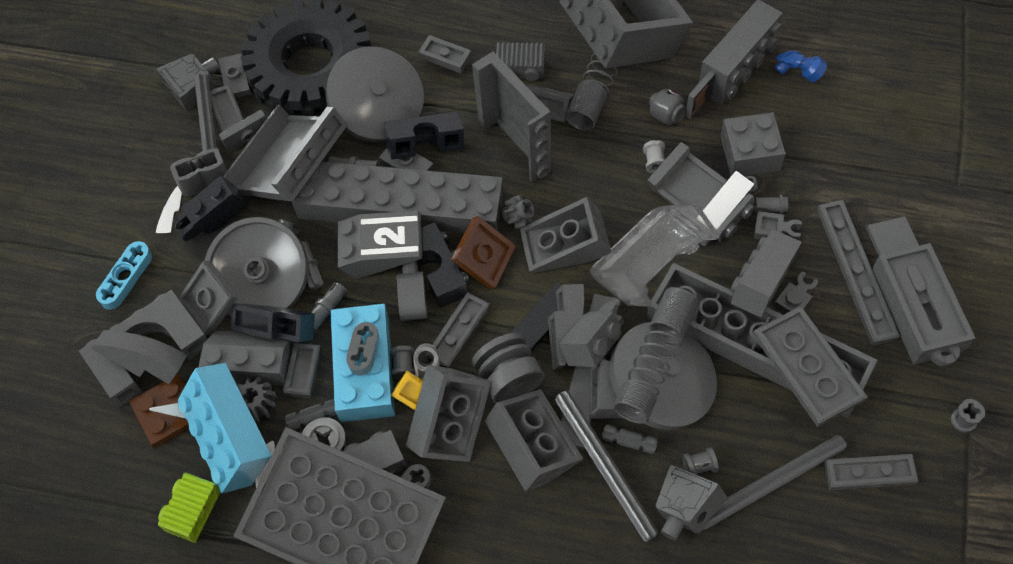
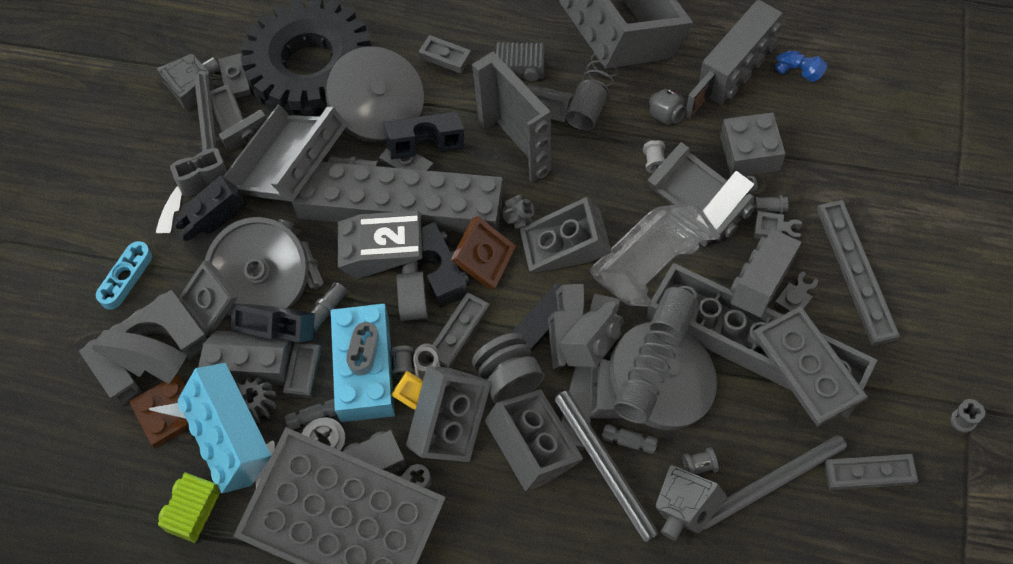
(918, 295): dark grey piece -> none

